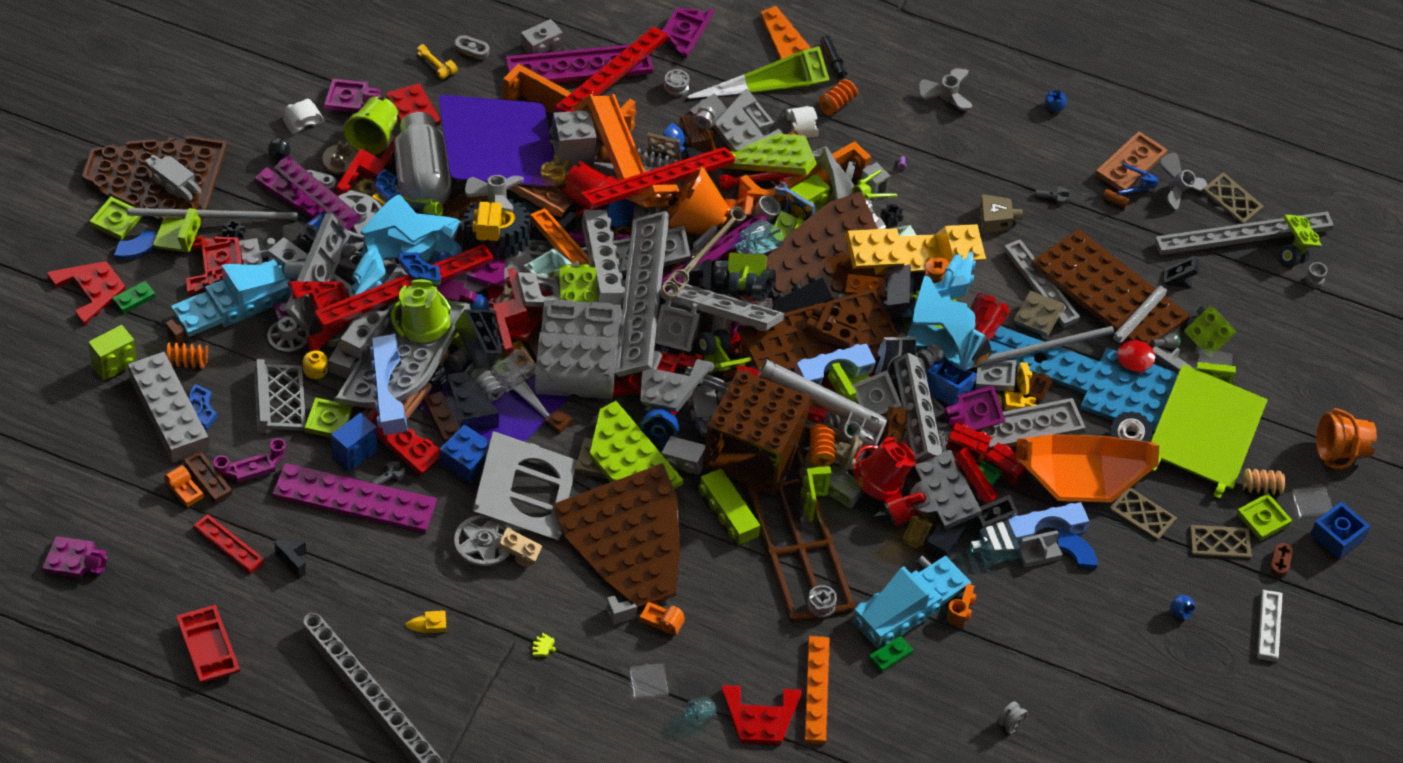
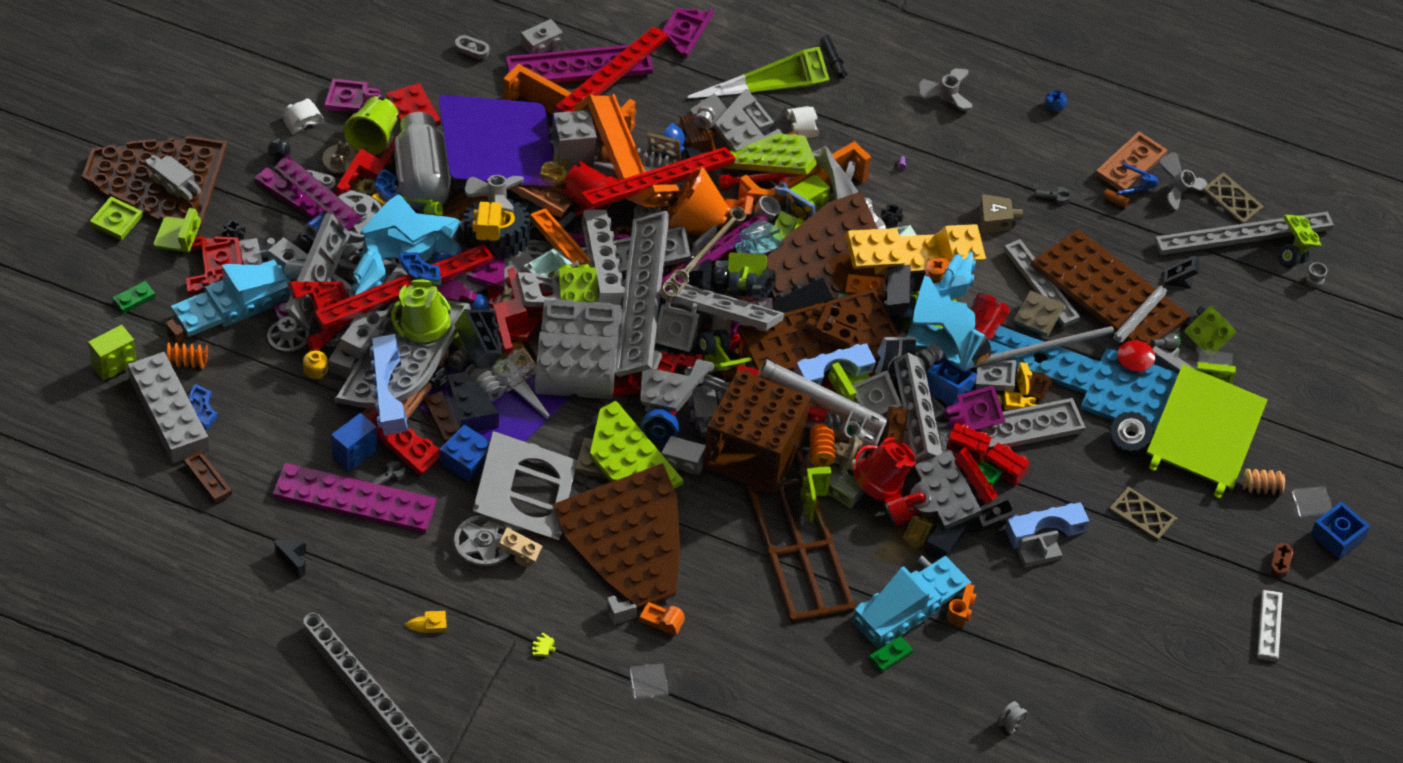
(74, 558): magenta plate -> none
(96, 282): red wing -> none
(133, 248): blue tile -> none
(182, 486): orange plate -> none
(207, 644): red slope -> none
(212, 214): light grey piece -> none
(228, 544): red tile -> none
(253, 466): magenta plate -> none
(263, 401): light grey fence -> none
(327, 417): lime plate -> none
(443, 70): yellow brick -> none
(558, 421): reddish brown plate -> none
(620, 212): blue tile -> none
(676, 83): light grey wheel -> none
(700, 711): clear light blue head -> none
(729, 507): lime brick -> none
(761, 723): red wing -> none
(782, 33): orange wing -> none
(817, 690): orange plate -> none
(822, 600): light grey wheel -> none
(837, 96): orange piece -> none
(866, 190): lime plant -> none
(878, 184): light grey brick -> none
(997, 542): clear light blue torso -> none
(1078, 549): blue tile -> none
(1086, 465): orange panel -> none
(1182, 607): blue piece -> none
(1196, 540): dark tan window -> none
(1264, 517): lime plate -> none
(1344, 438): orange piece -> none

